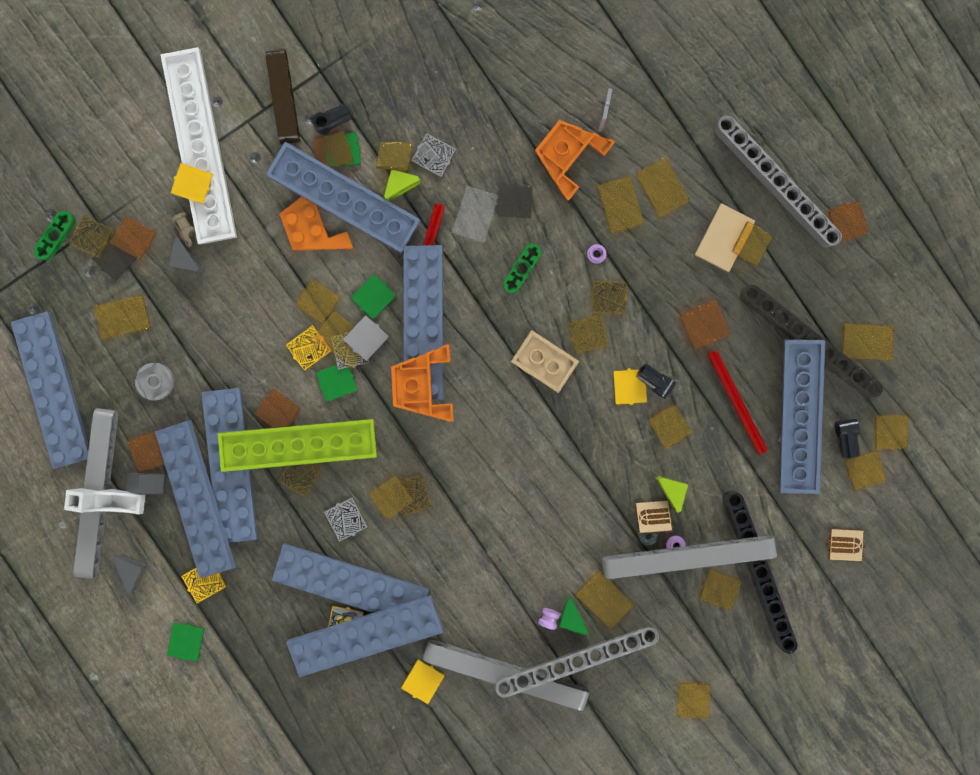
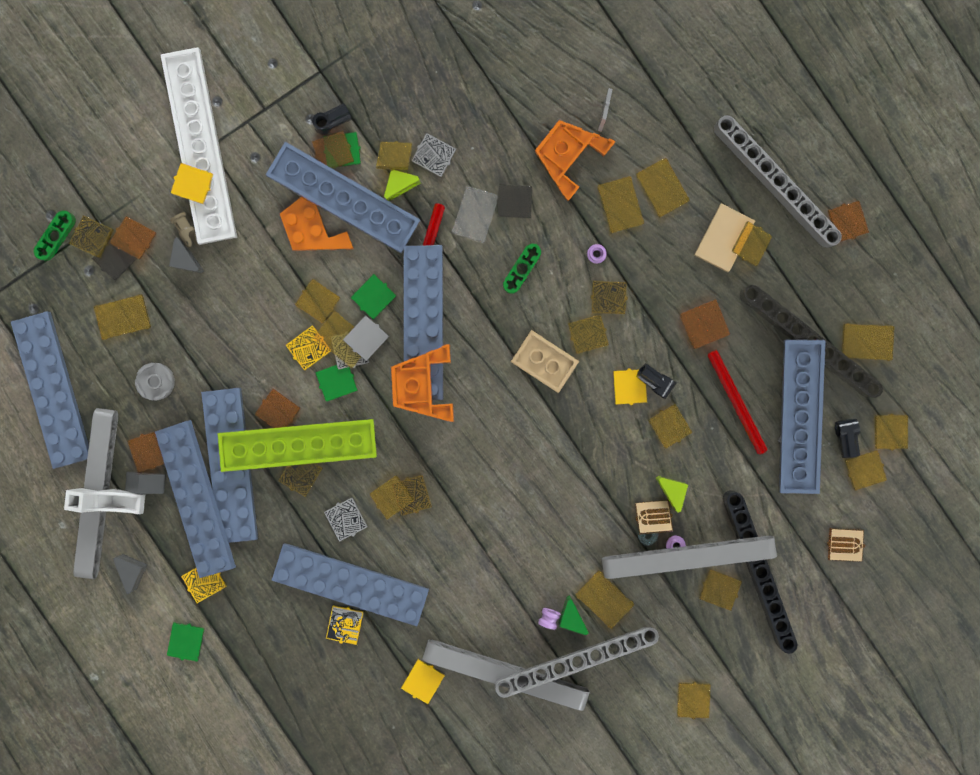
(282, 96): dark brown beam -> none
(365, 636): sand blue plate -> none

